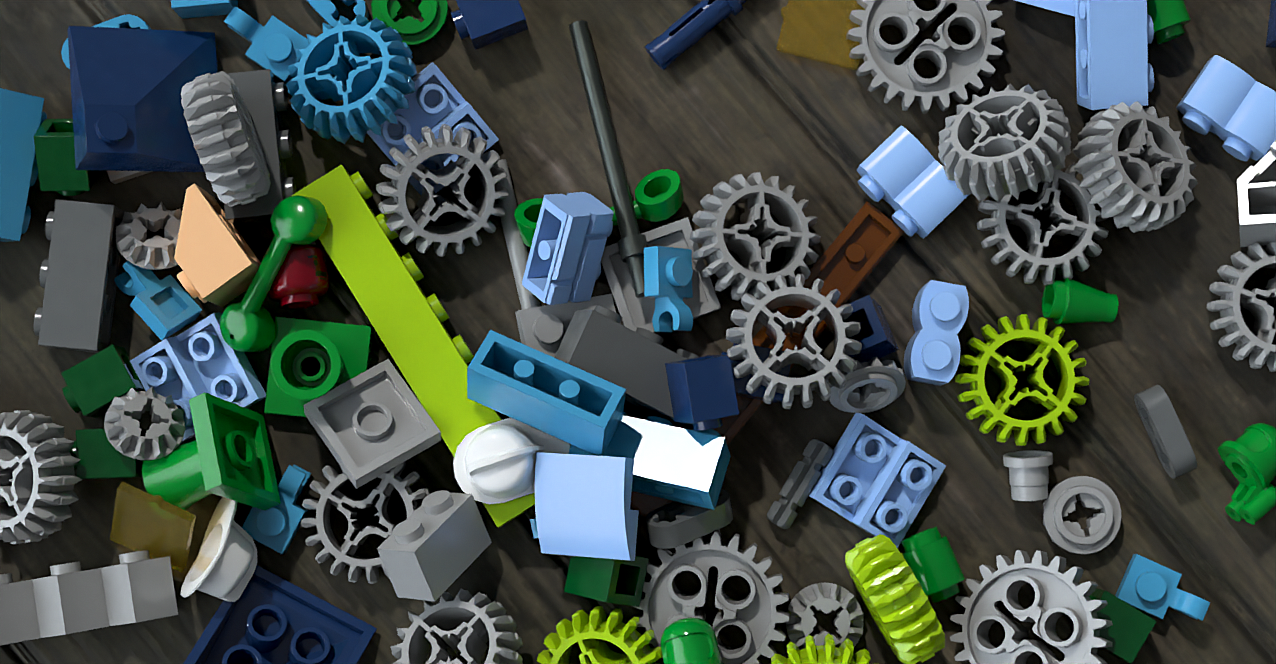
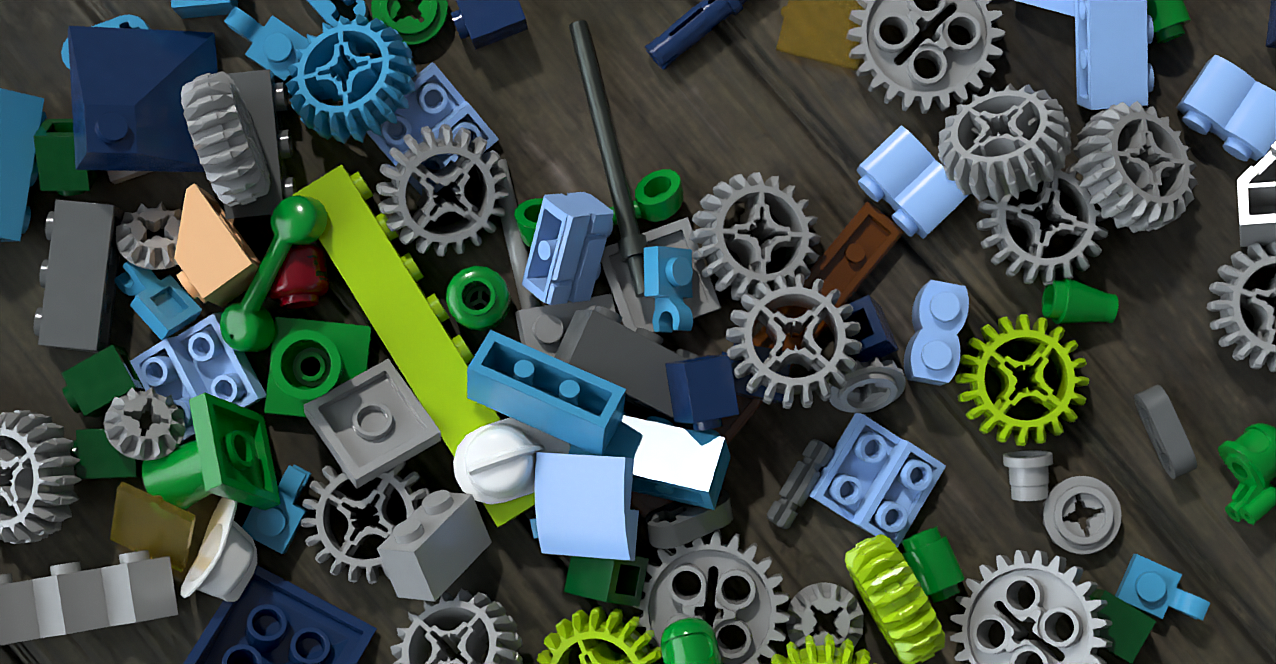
(473, 281): none -> green head

